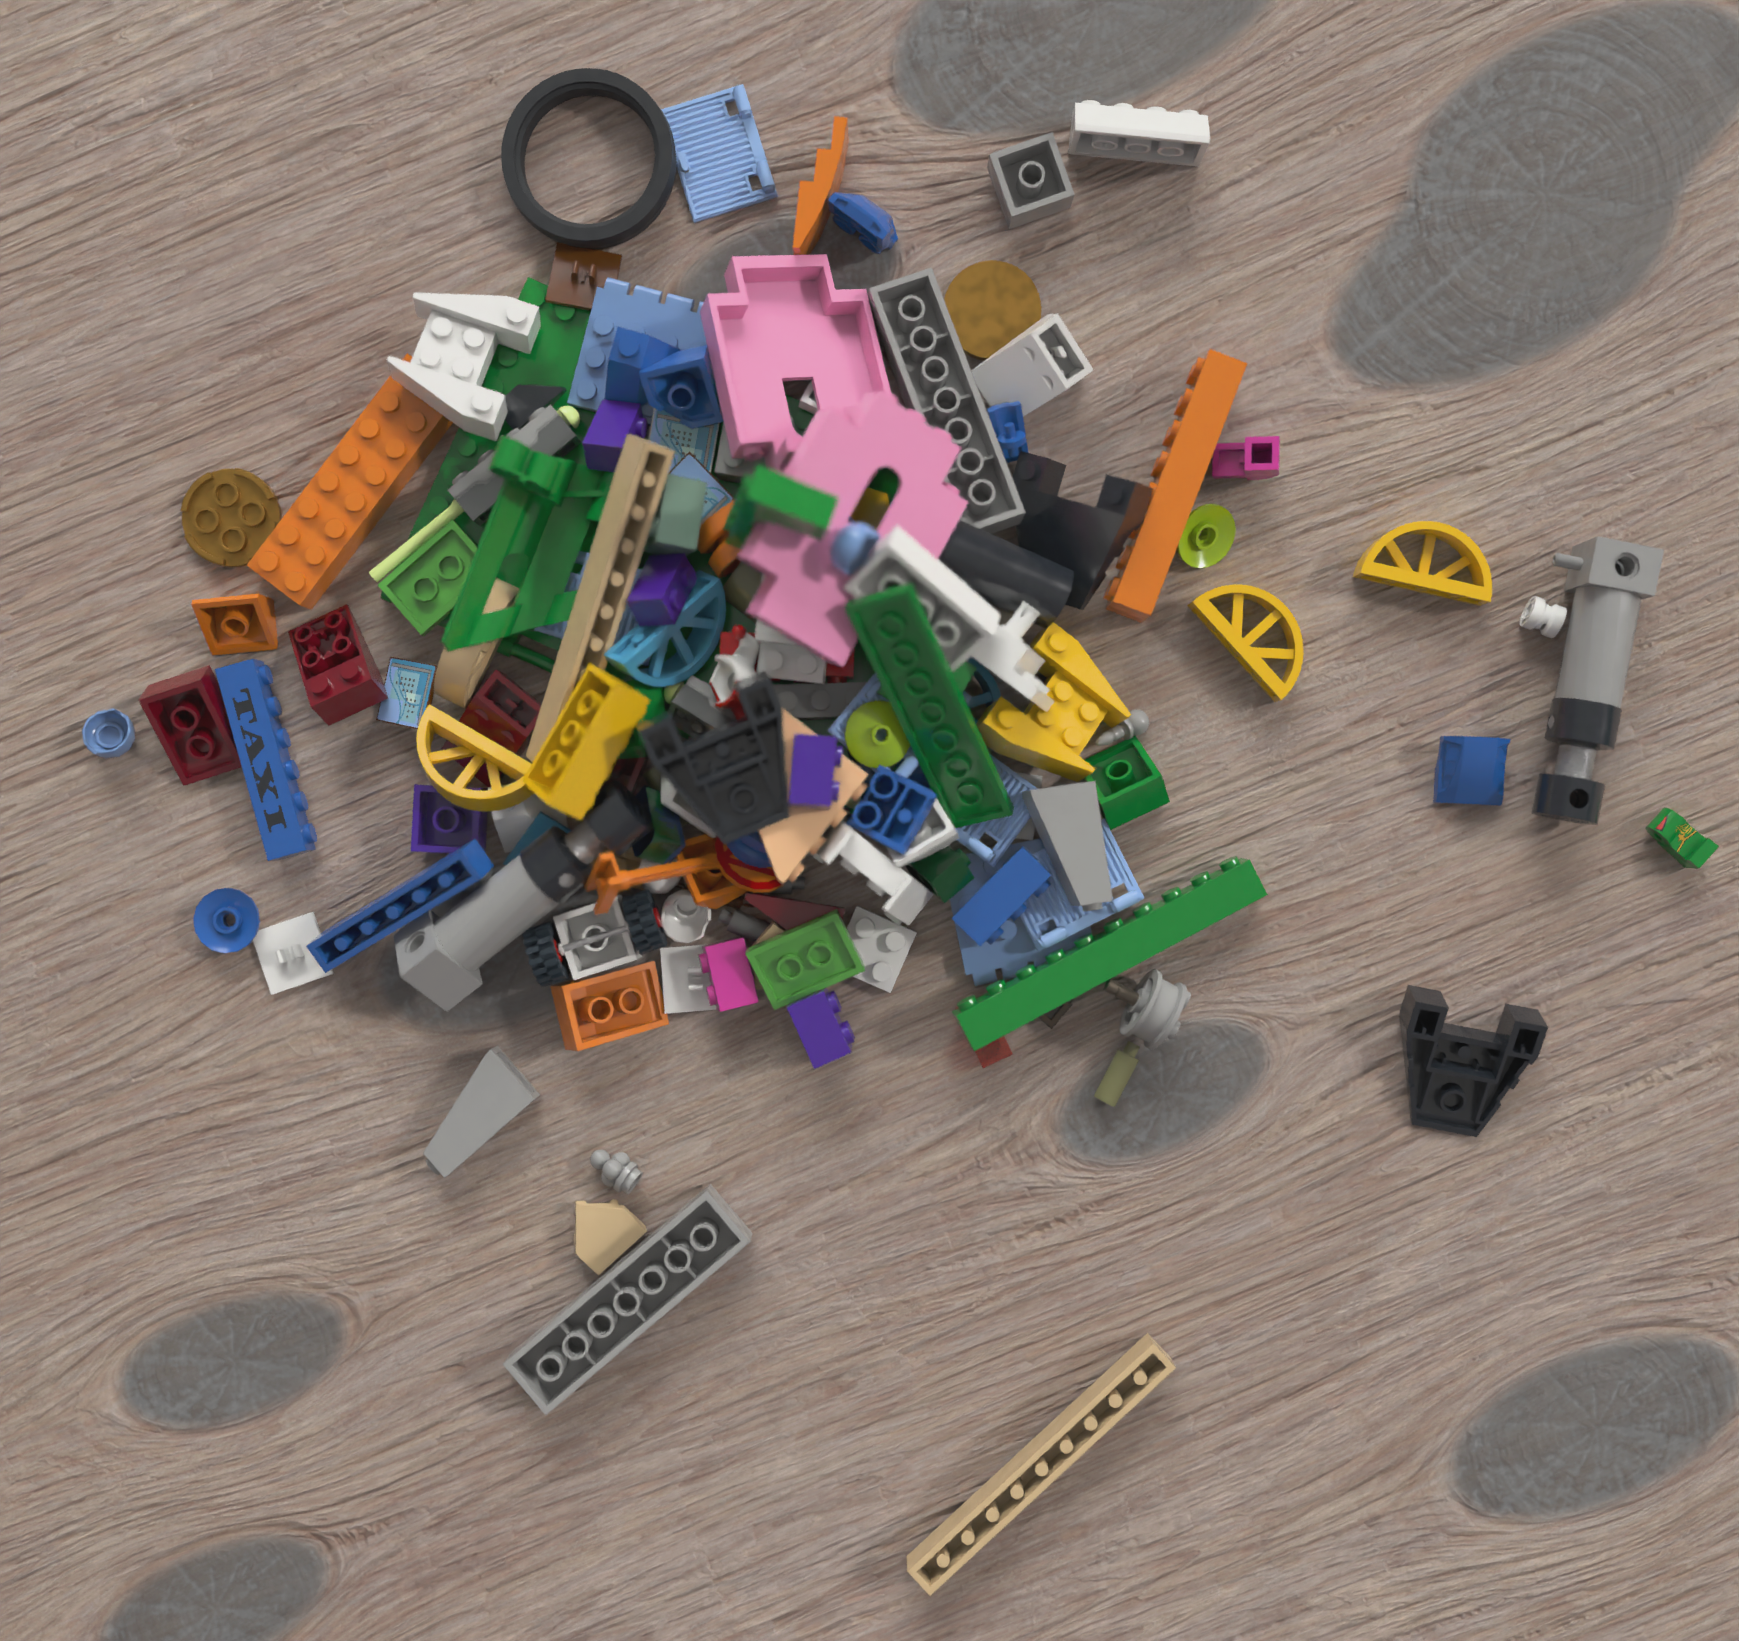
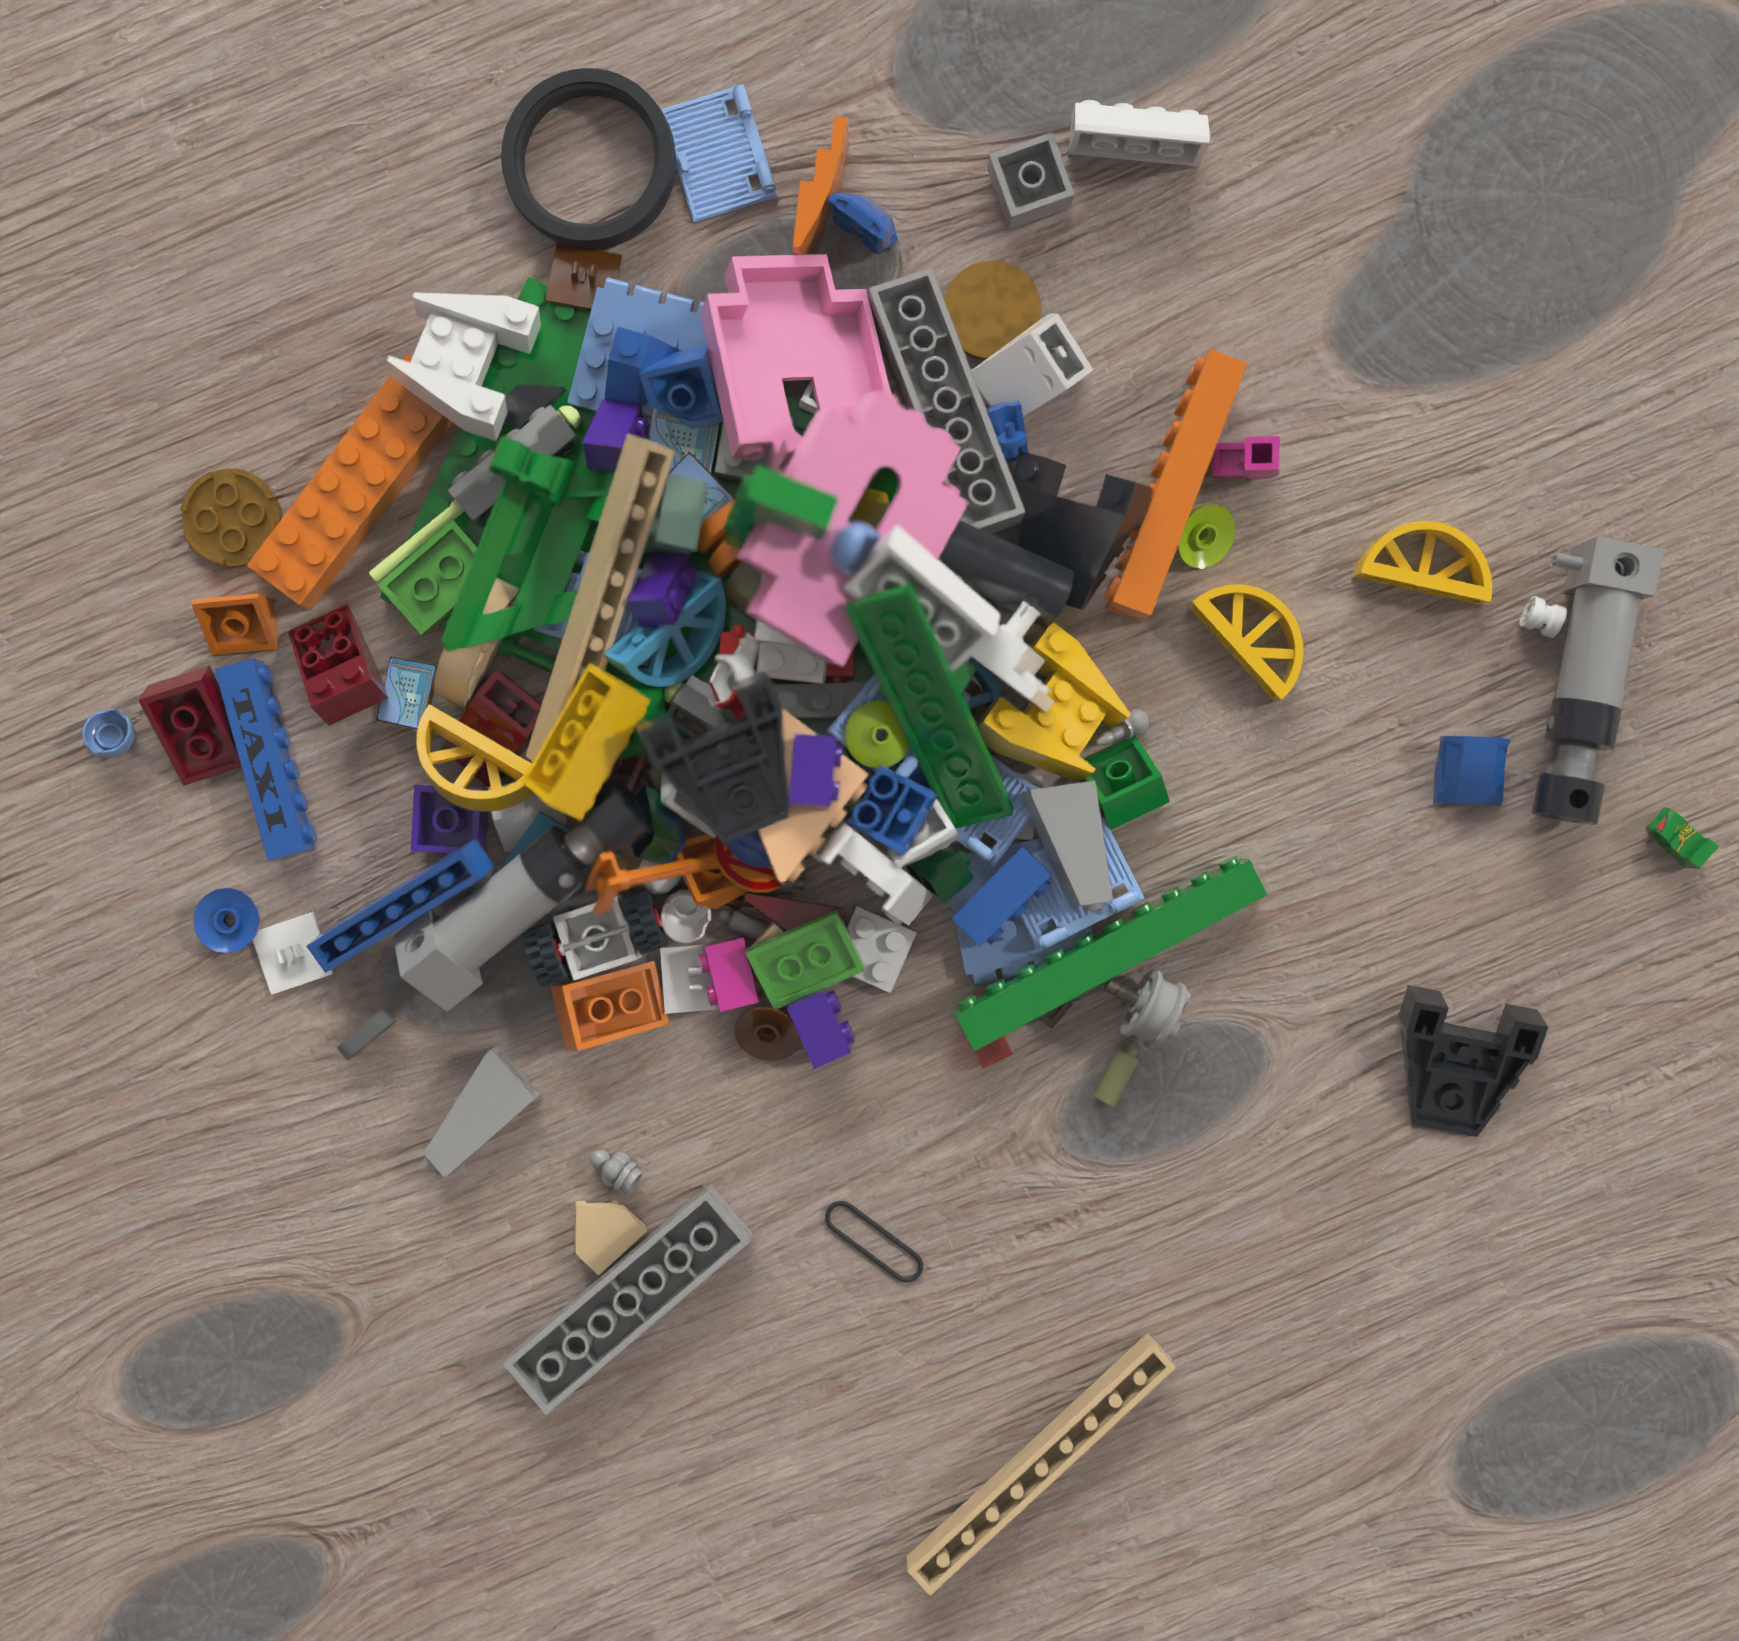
(366, 1034): none -> dark grey beam
(767, 1034): none -> reddish brown dish
(882, 1230): none -> black piece

